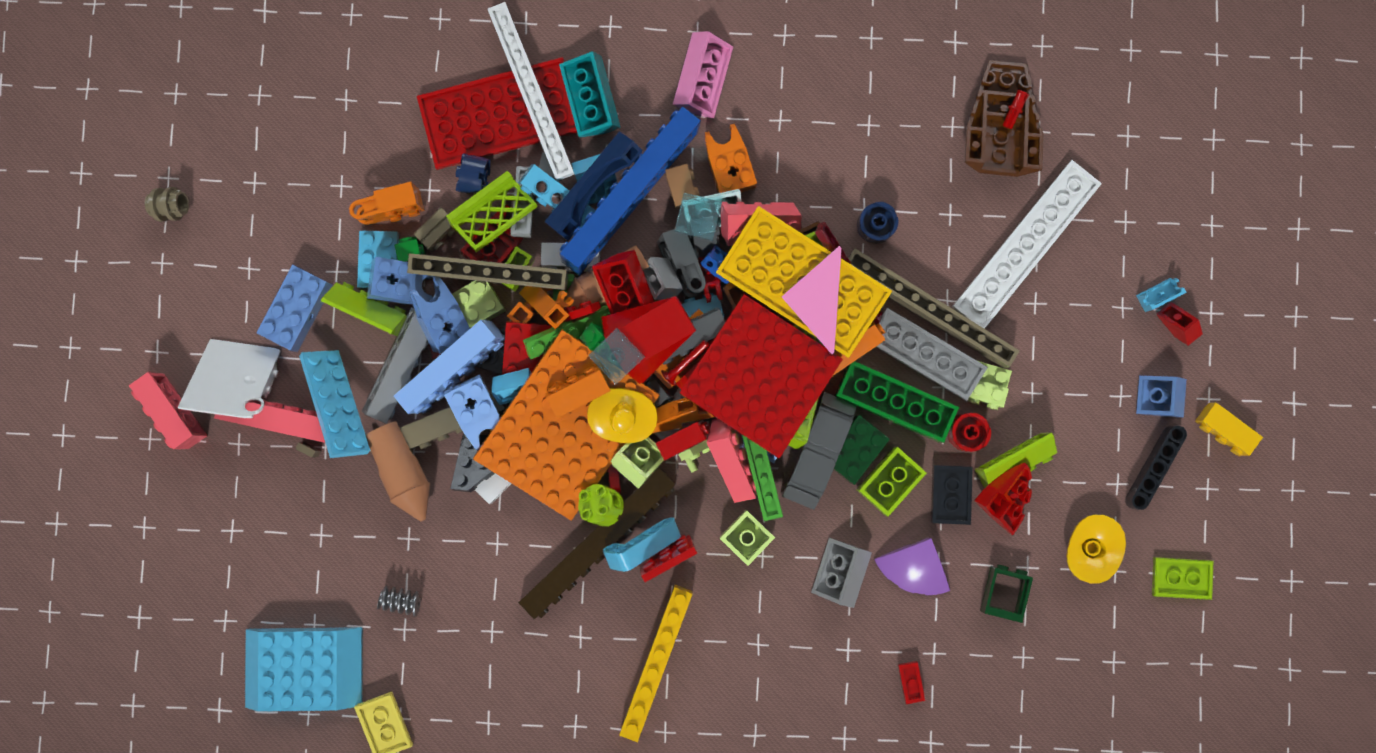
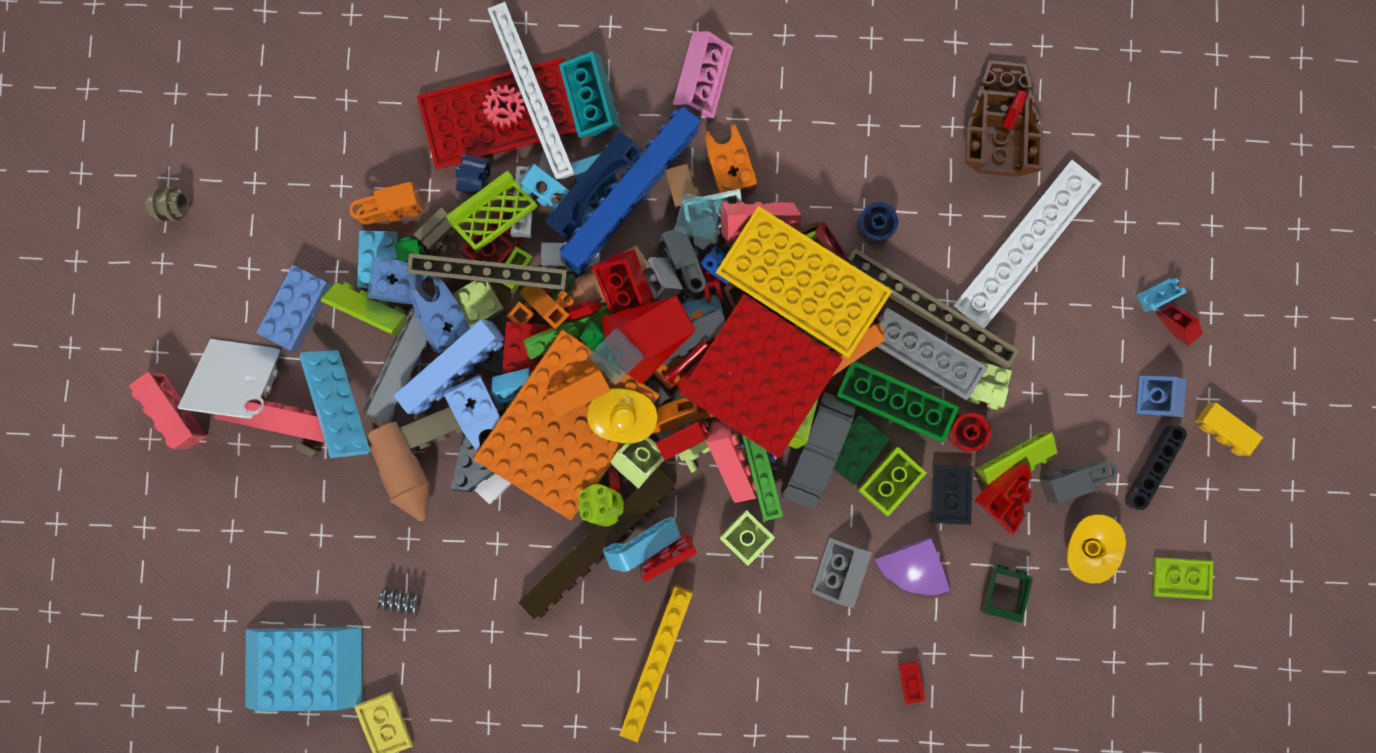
(509, 101): none -> coral gear
(817, 299): bright pink tile -> none
(1076, 480): none -> dark grey brick

